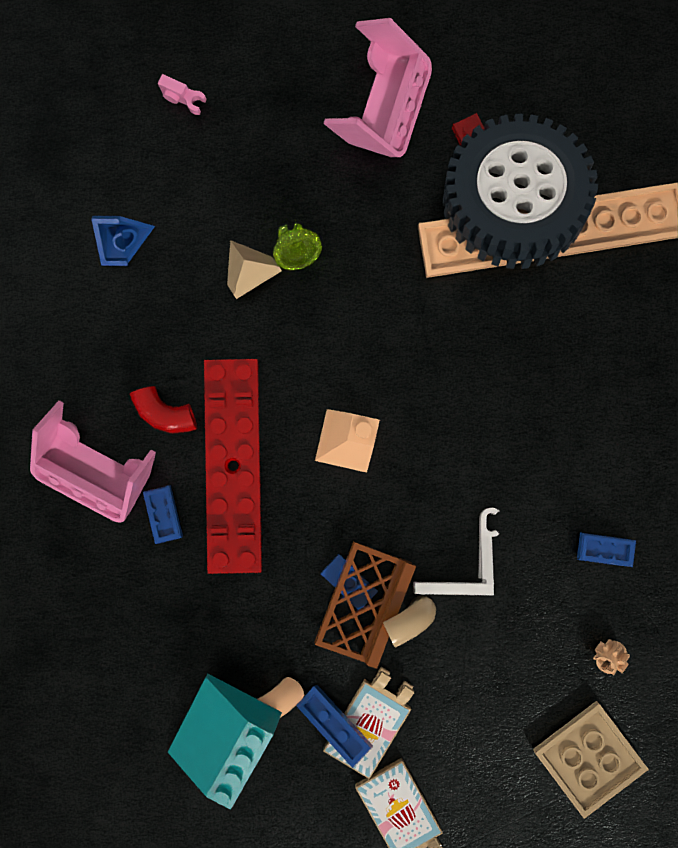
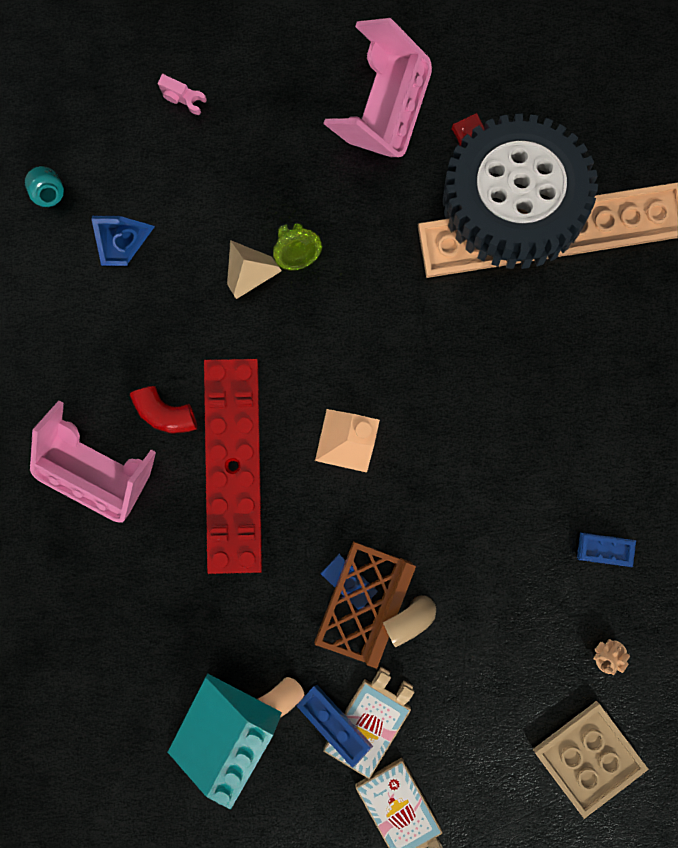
(44, 186): none -> teal head
(162, 514): blue plate -> none
(486, 587): white hinge -> none

